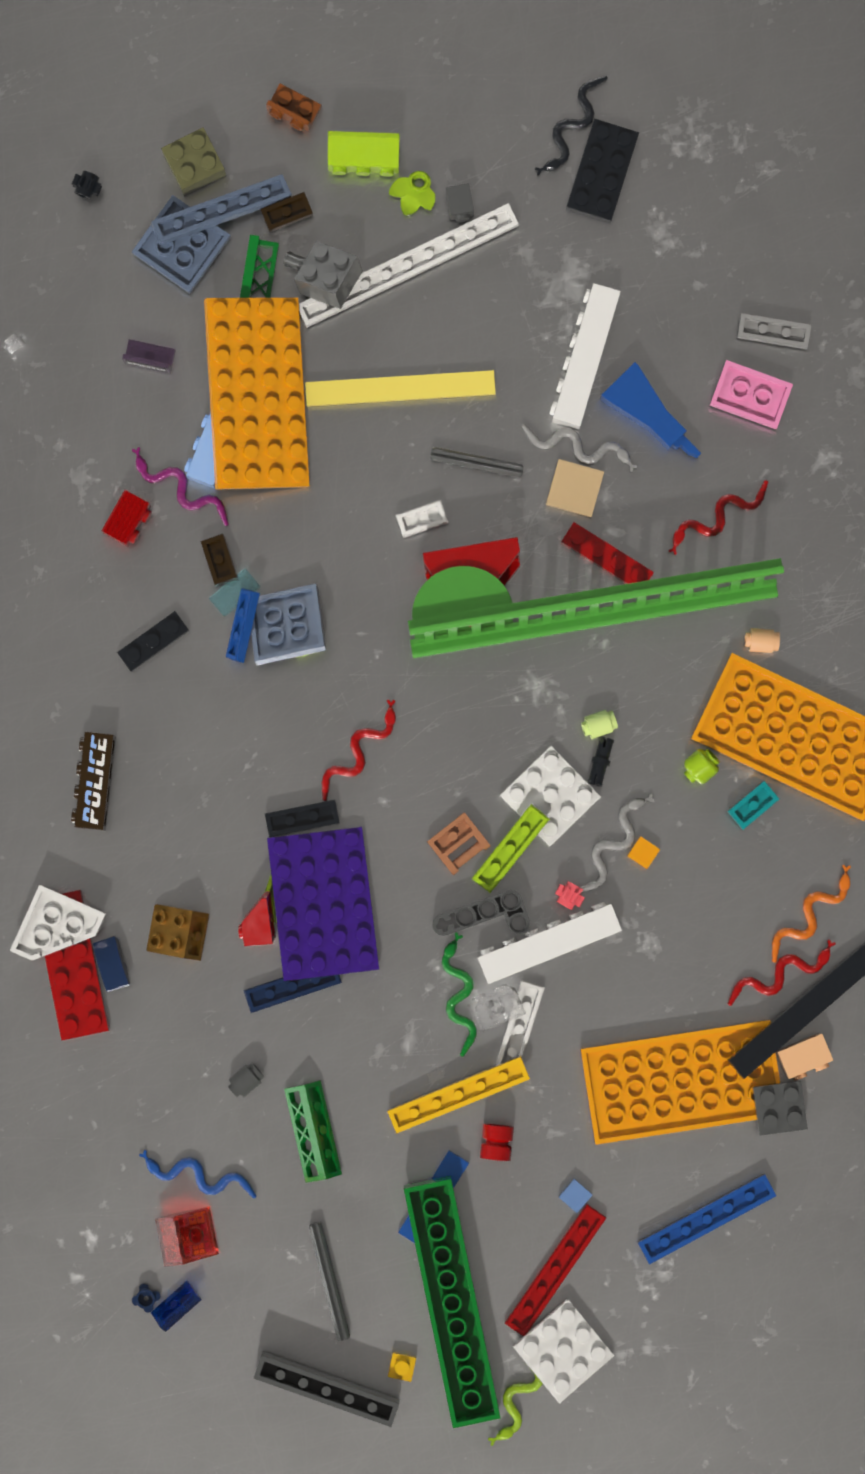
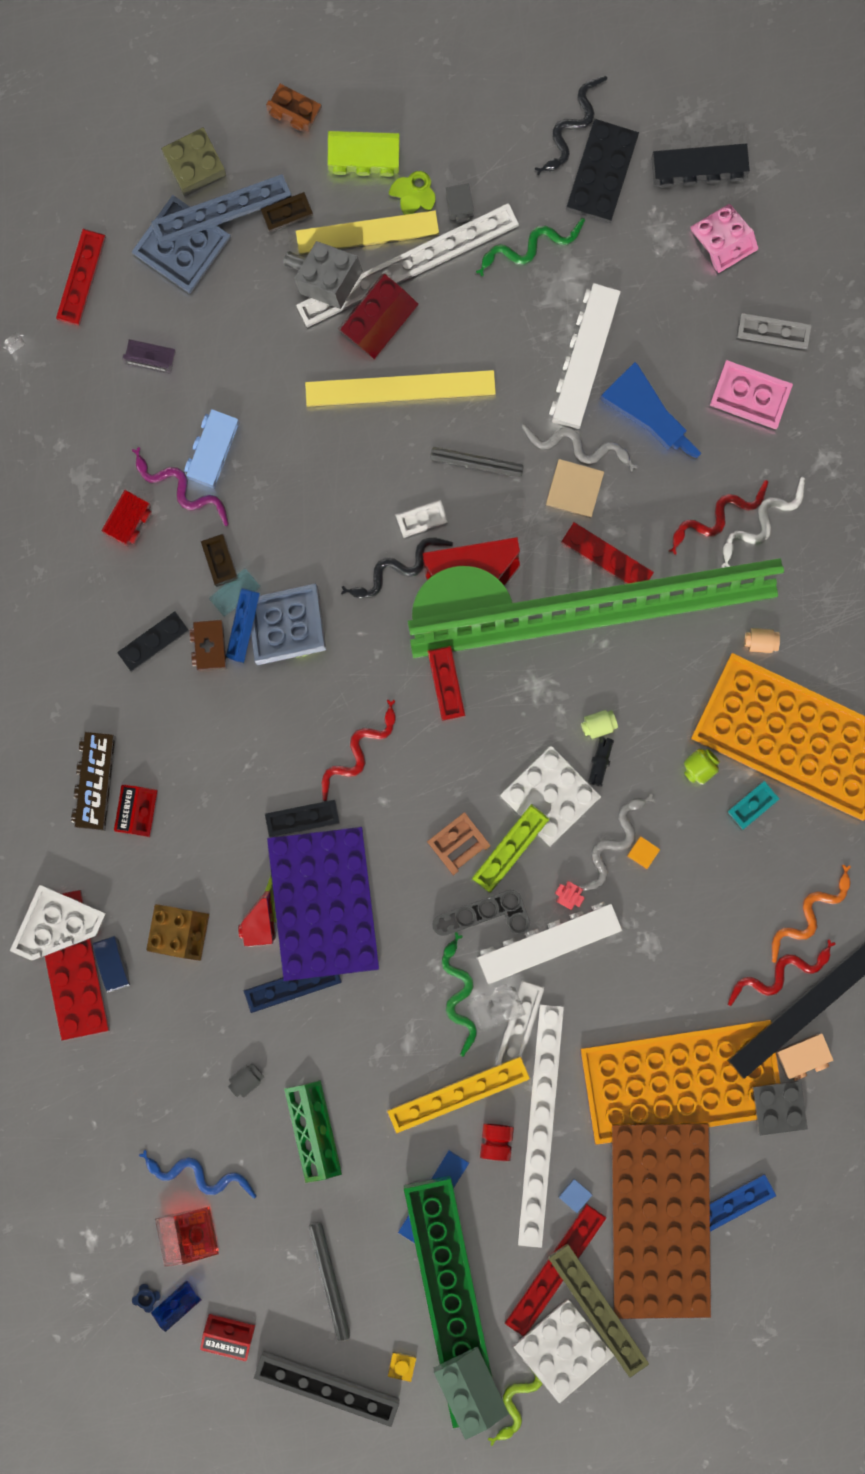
(81, 277): none -> red tile
(86, 185): black gear -> none
(135, 810): none -> red panel
(214, 633): none -> reddish brown brick
(227, 1337): none -> red panel
(251, 267): green fence -> none
(256, 393): light orange plate -> none
(361, 592): none -> black animal
(370, 232): none -> light yellow tile
(378, 316): none -> dark red slope
(446, 683): none -> red tile
(471, 1392): none -> sand green slope
(532, 245): none -> green animal
(540, 1126): none -> white plate
(598, 1310): none -> olive plate
(661, 1221): none -> dark orange plate
(700, 164): none -> black brick
(725, 237): none -> bright pink bracket
(728, 548): none -> white animal

